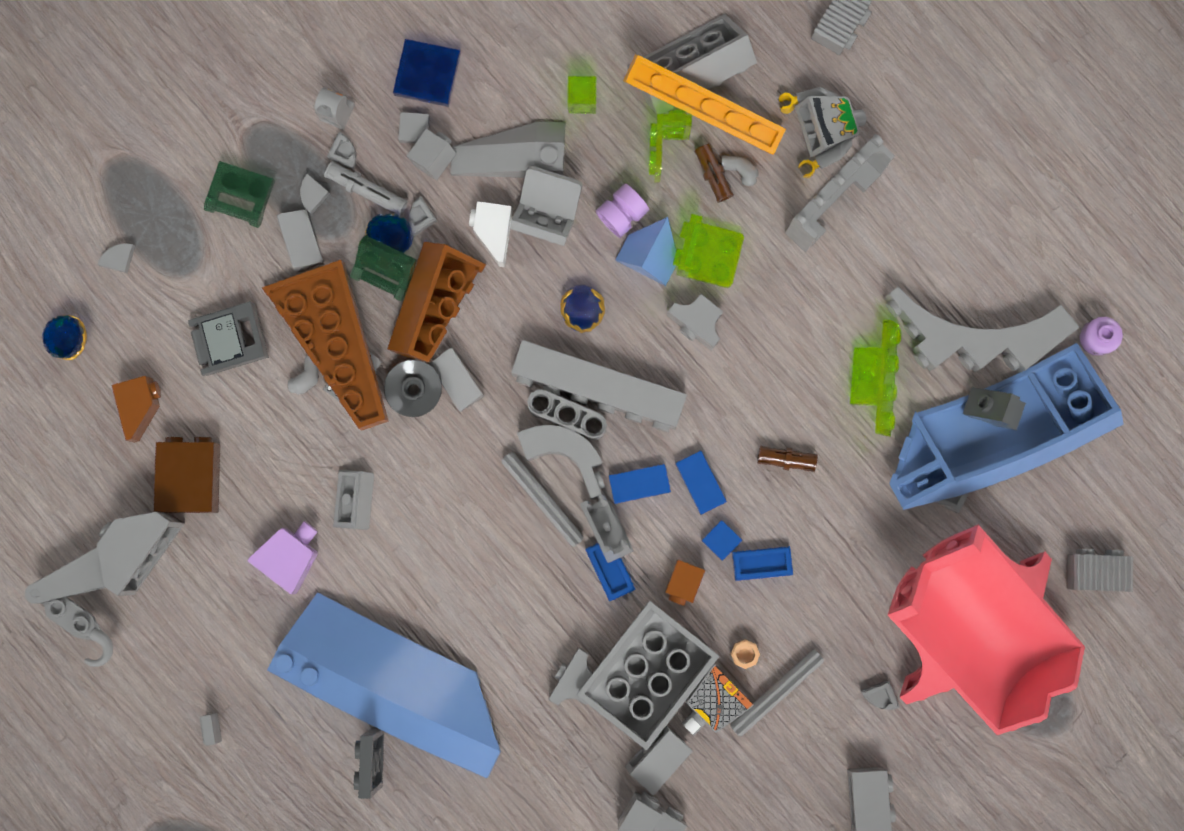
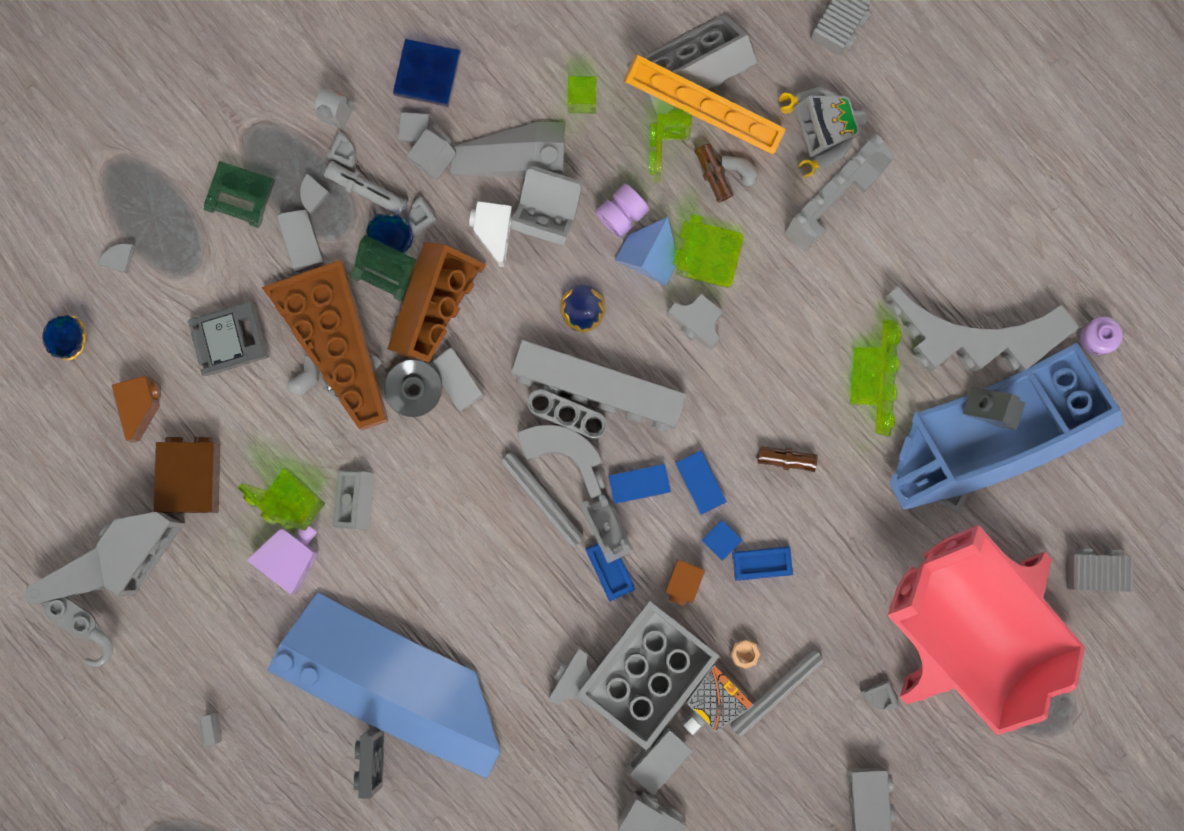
(285, 502): none -> clear neon green bracket

